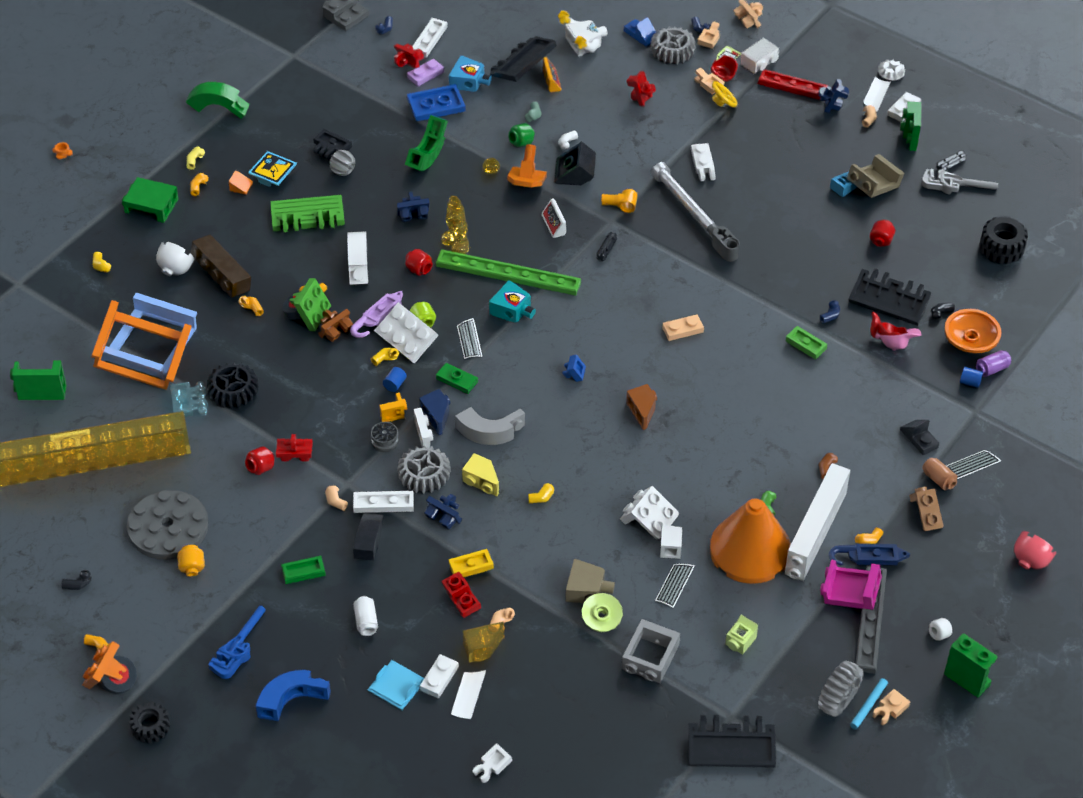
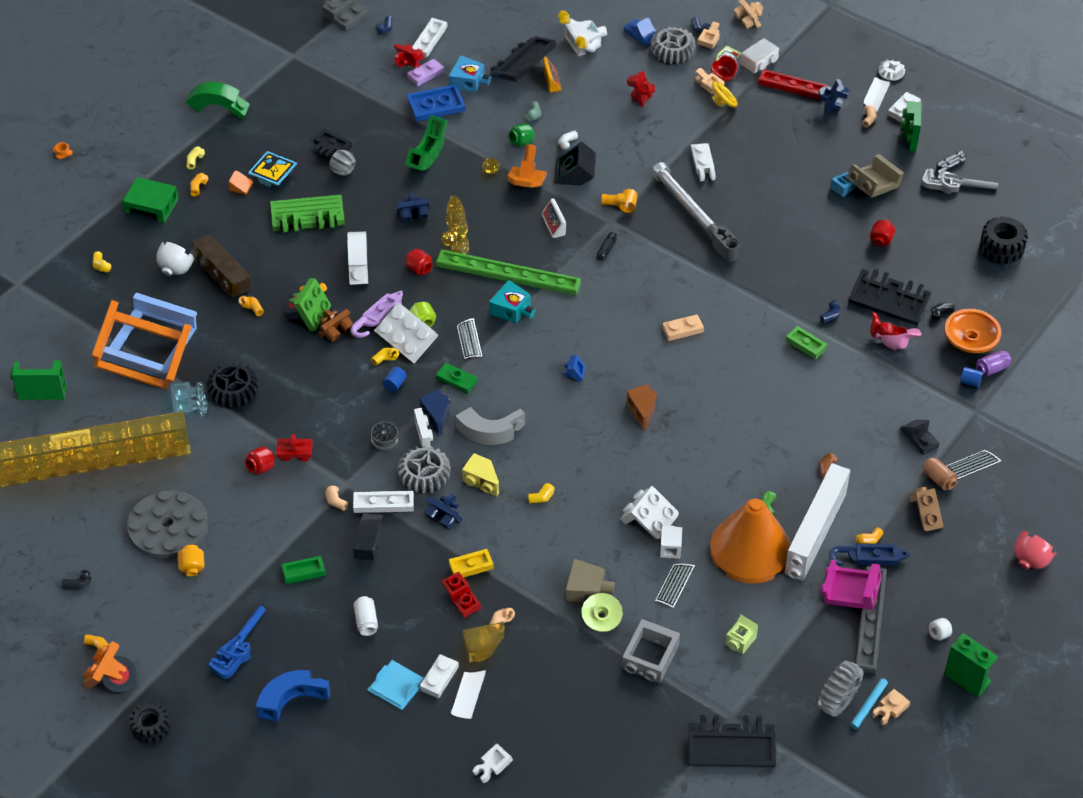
(393, 410): light orange bracket -> none

